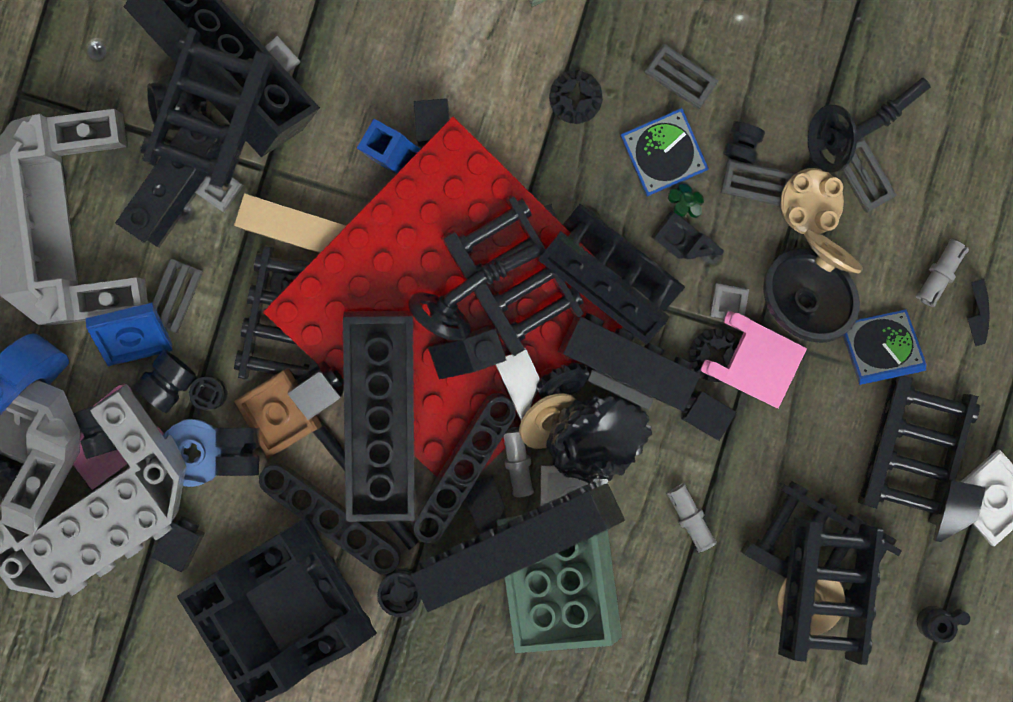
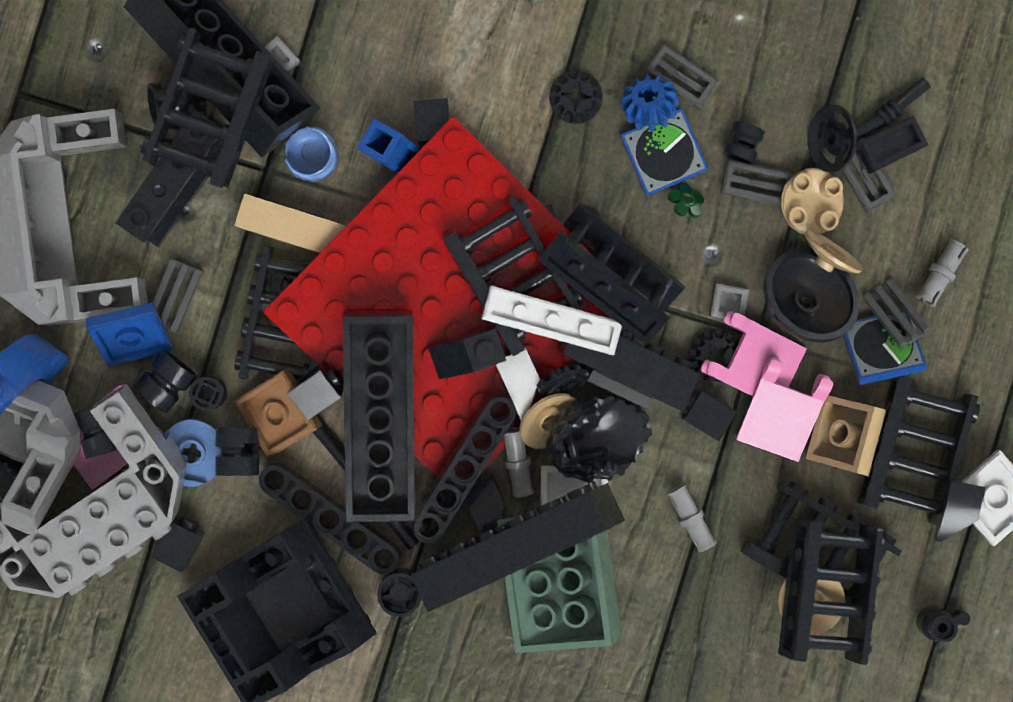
(217, 197): light grey tile -> none
(311, 154): none -> medium blue hair
(445, 307): black dish -> none
(551, 320): none -> white tile
(650, 102): none -> blue gear
(683, 239): black slope -> none
(780, 416): none -> bright pink flag
(846, 435): none -> tan brick
(882, 293): none -> dark grey tile
(891, 144): none -> black tile
(980, 323): black slope -> none

